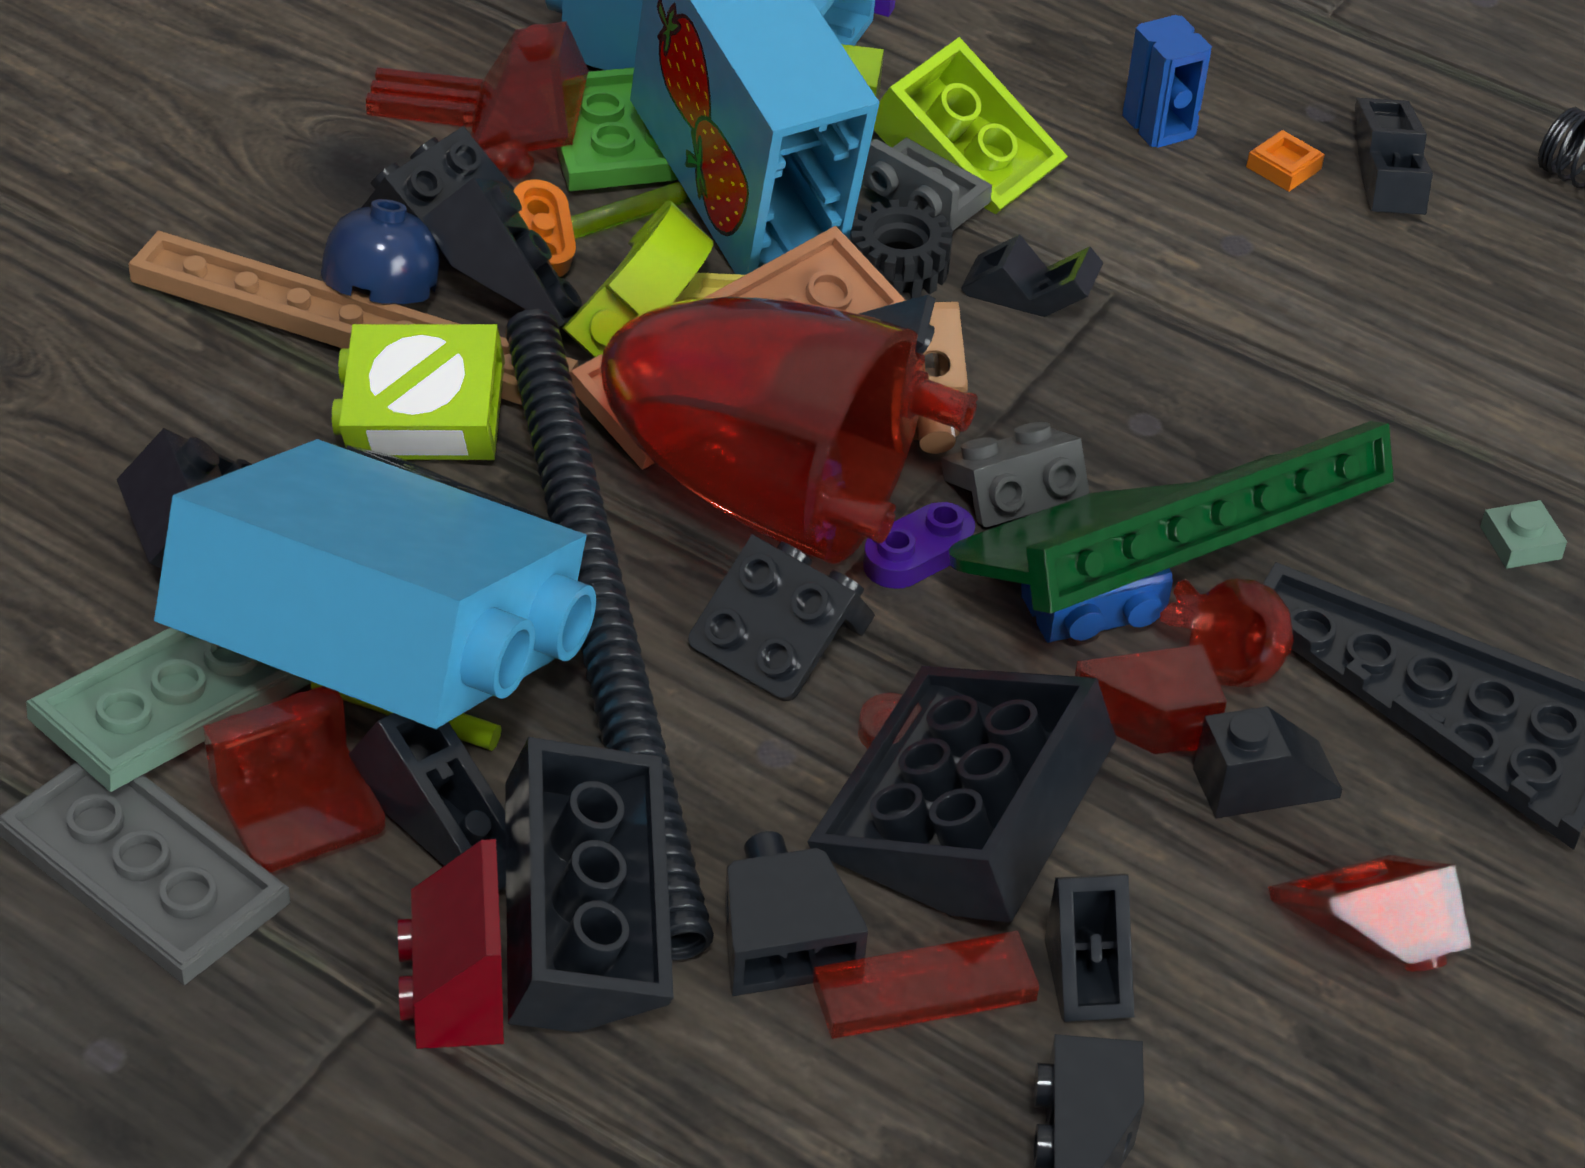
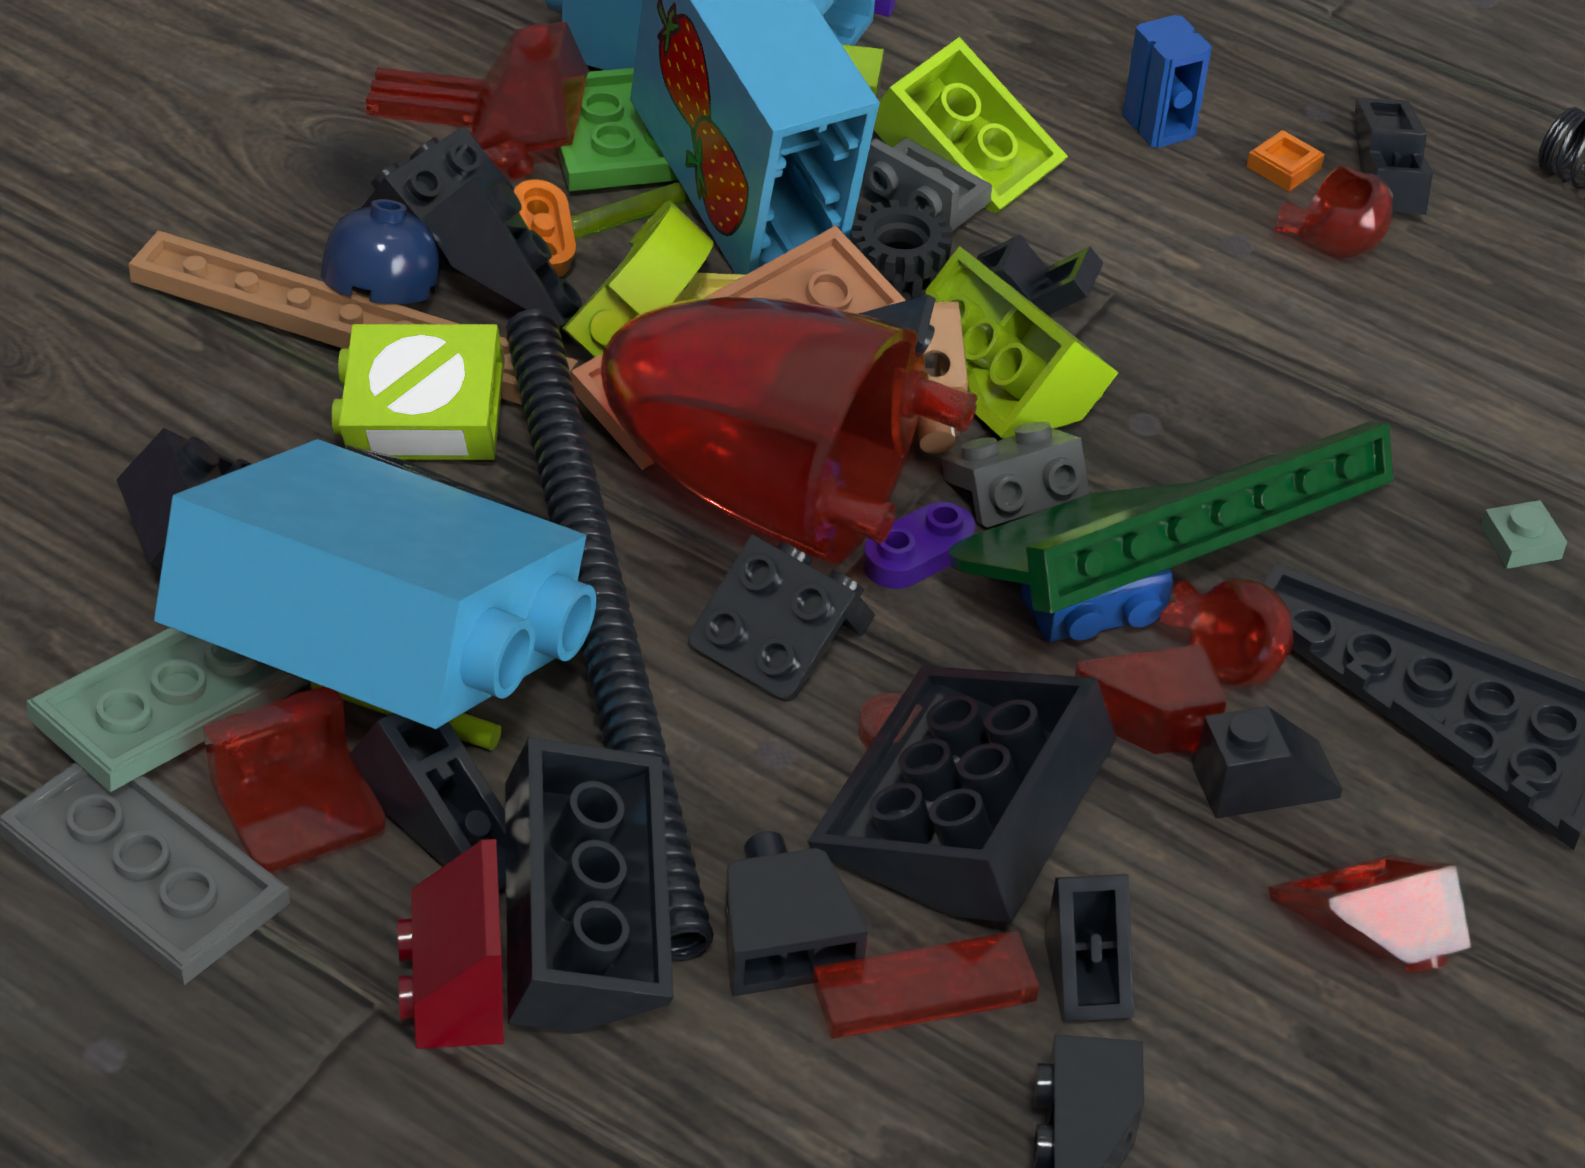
(1016, 354): none -> lime wedge
(1344, 216): none -> clear red hat

